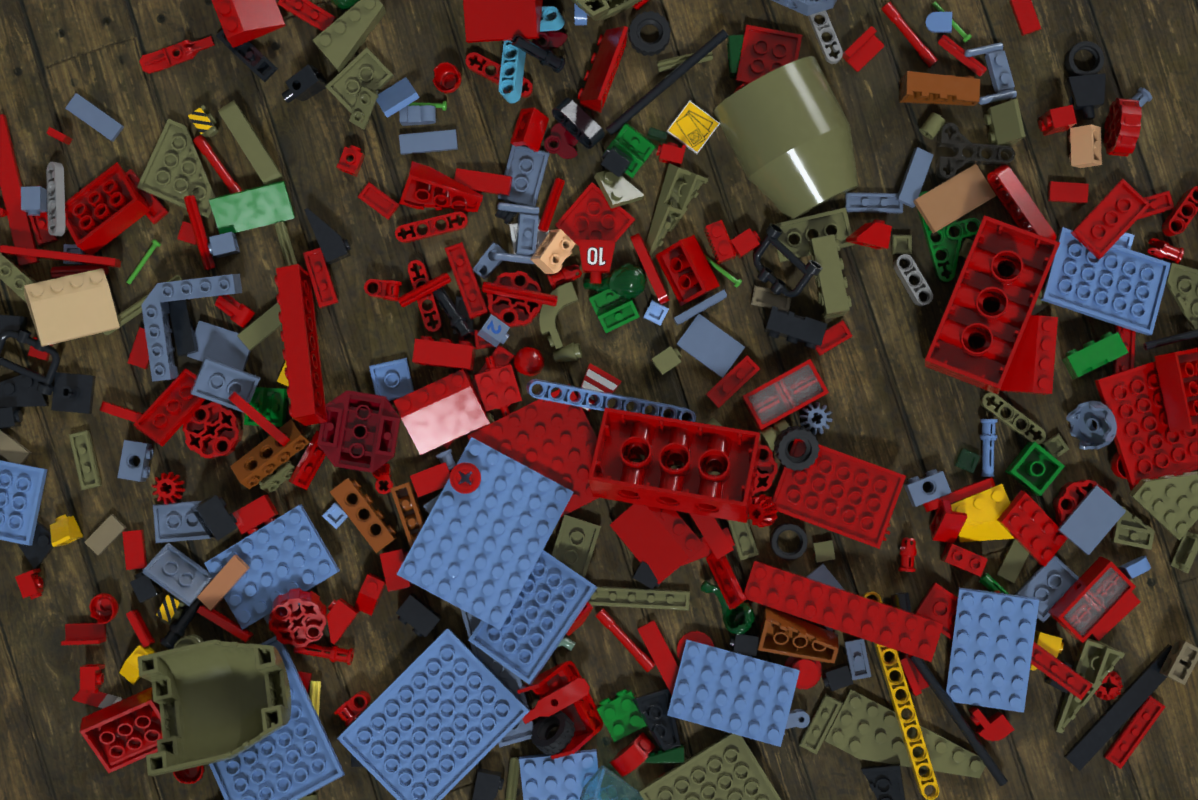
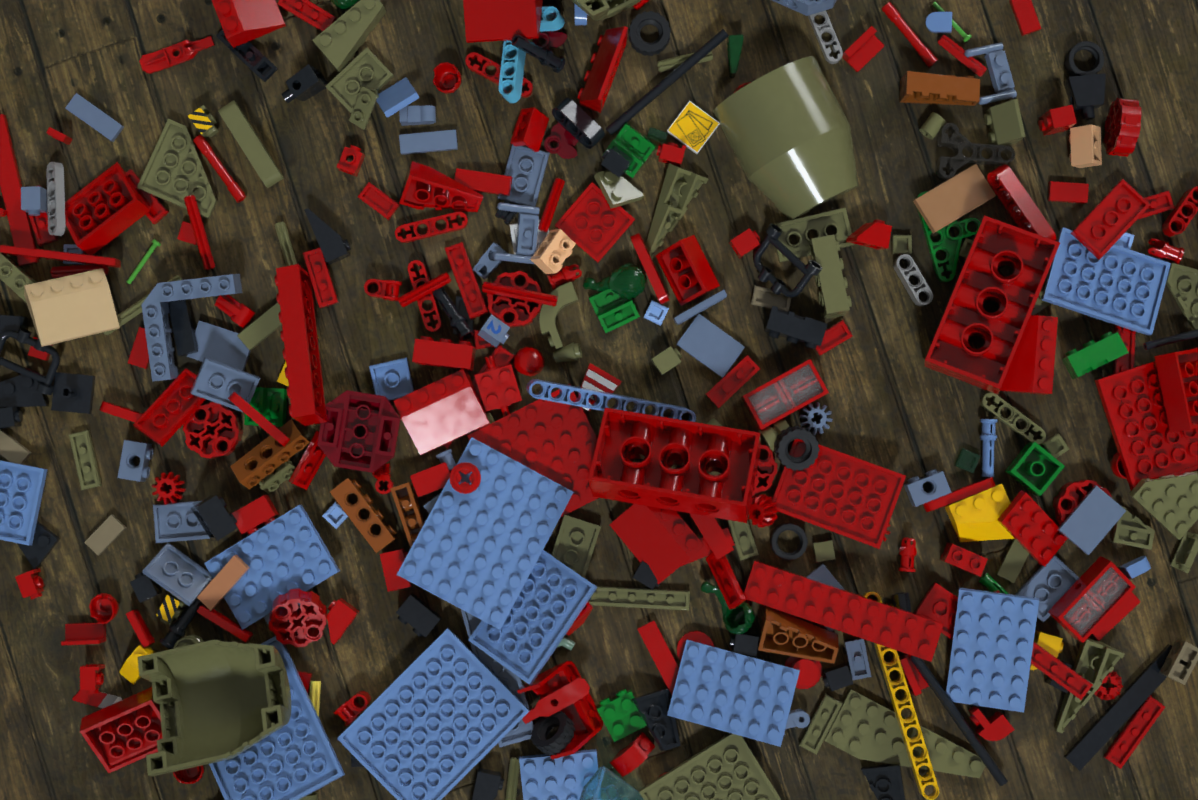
(64, 531): yellow slope -> none
(134, 549): red tile -> none
(223, 245): sand blue brick -> none
(252, 208): tile -> none
(334, 652): red pin -> none
(370, 594): red slope -> none
(438, 105): bright green piece -> none
(596, 258): red torso -> none
(646, 663): red piece -> none
(673, 755): dark green slope -> none
(720, 242): red brick -> none
(724, 272): bright green piece -> none
(765, 51): red plate -> none
(872, 203): sand blue tile -> none
(914, 177): sand blue tile -> none
(946, 523): red panel -> none
(1082, 426): sand blue plate -> none
(1142, 96): sand blue bush -> none

